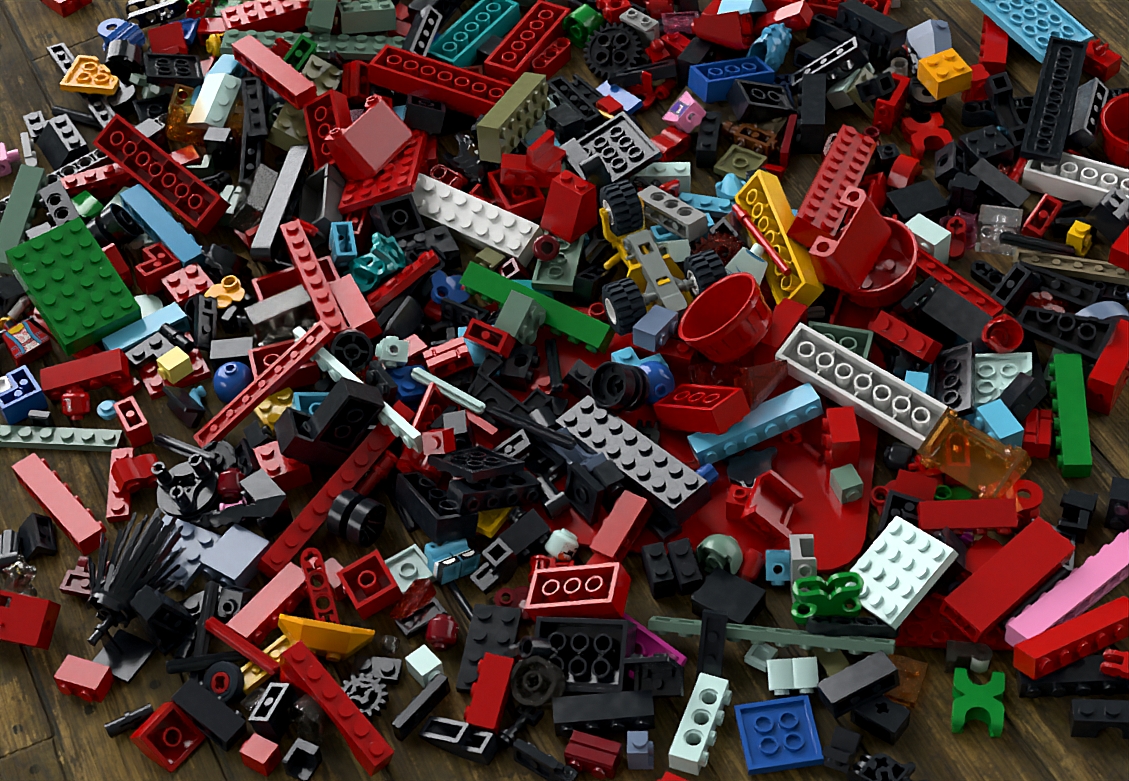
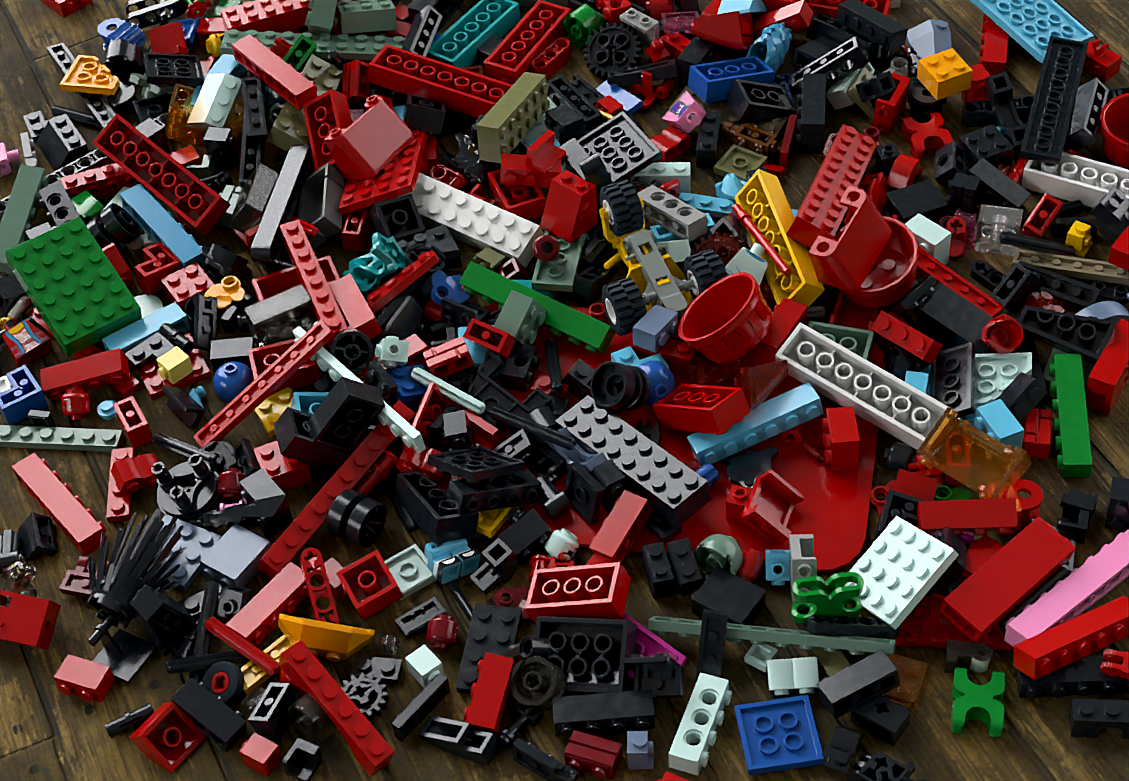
(258, 434): black brick -> none
(344, 250): medium azure torso -> none
(415, 596): clear red slope -> none
(438, 441): brick -> none
(846, 483): sand green brick -> none

